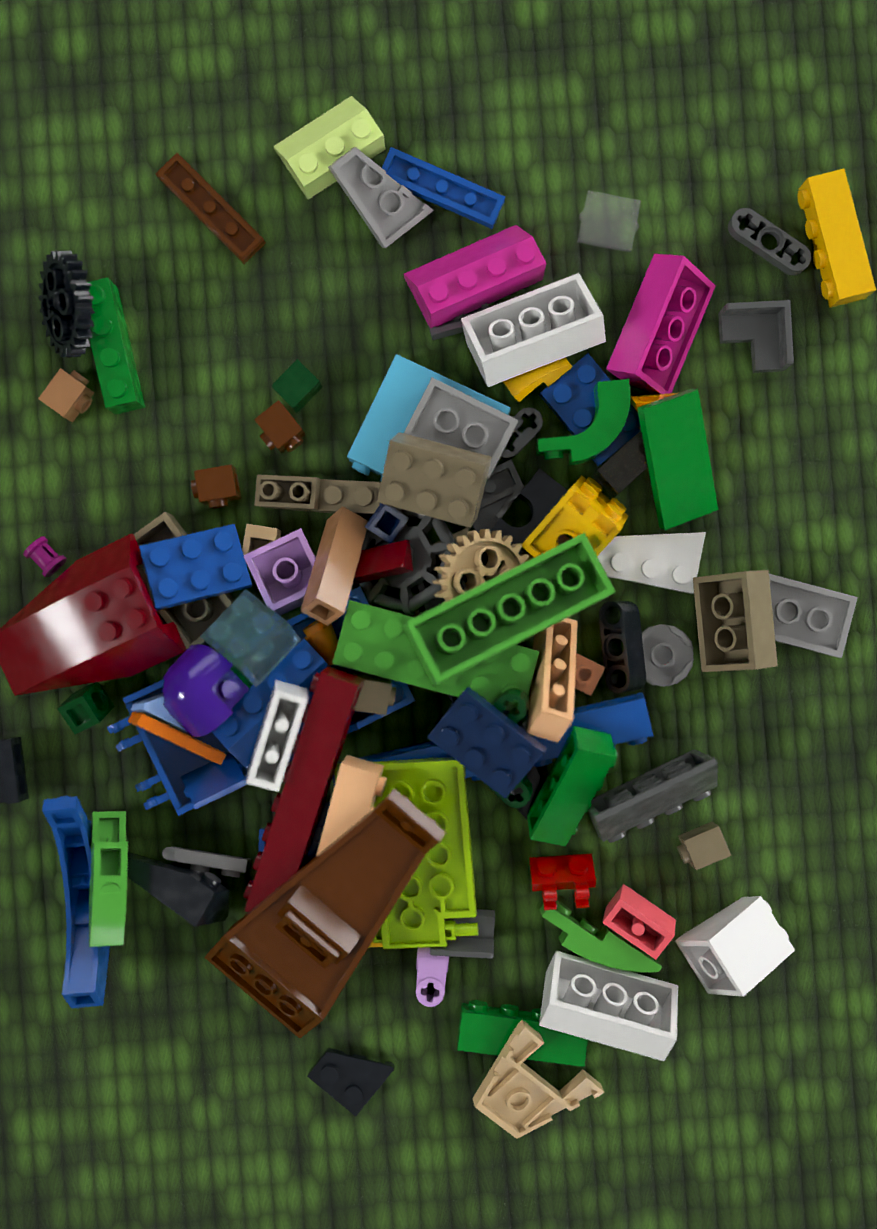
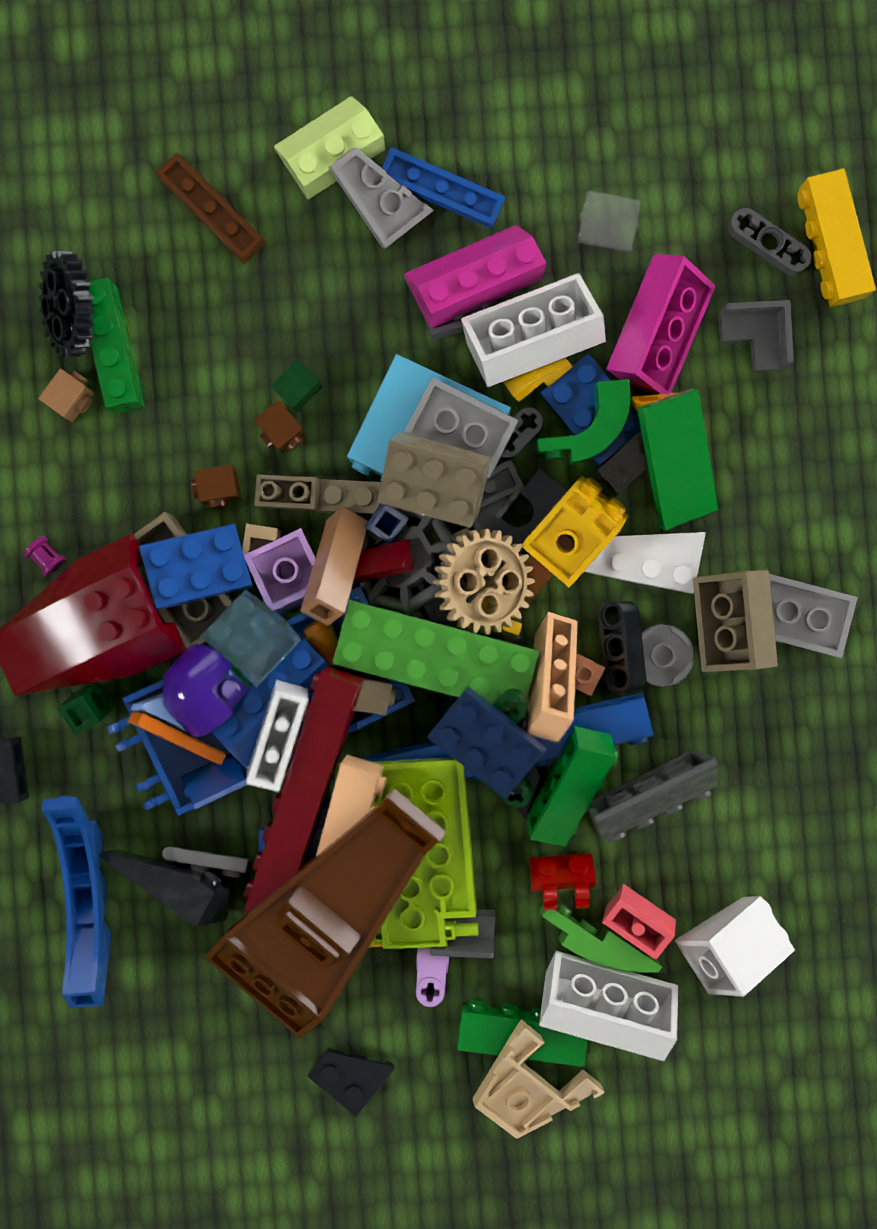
(108, 879): bright green slope -> none
(508, 609): bright green brick -> none
(703, 846): dark tan brick -> none

